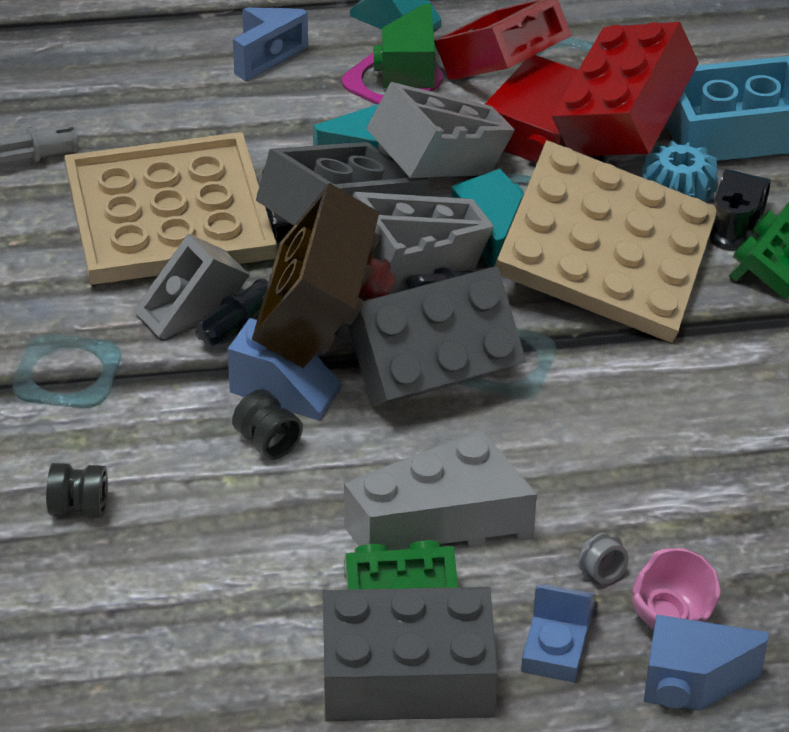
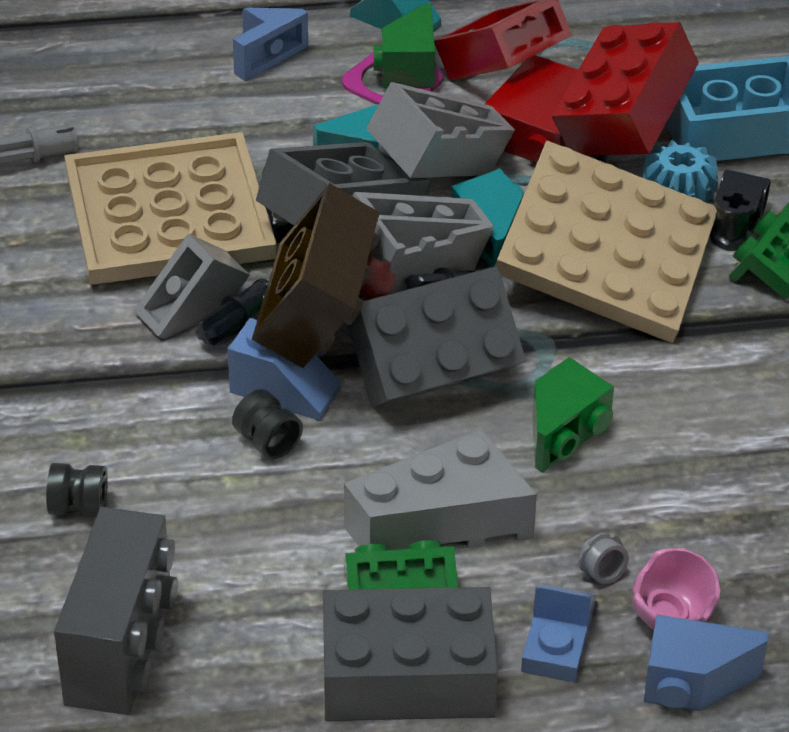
(29, 391): clear light blue piece -> none
(115, 611): none -> dark grey brick
(567, 411): none -> green slope

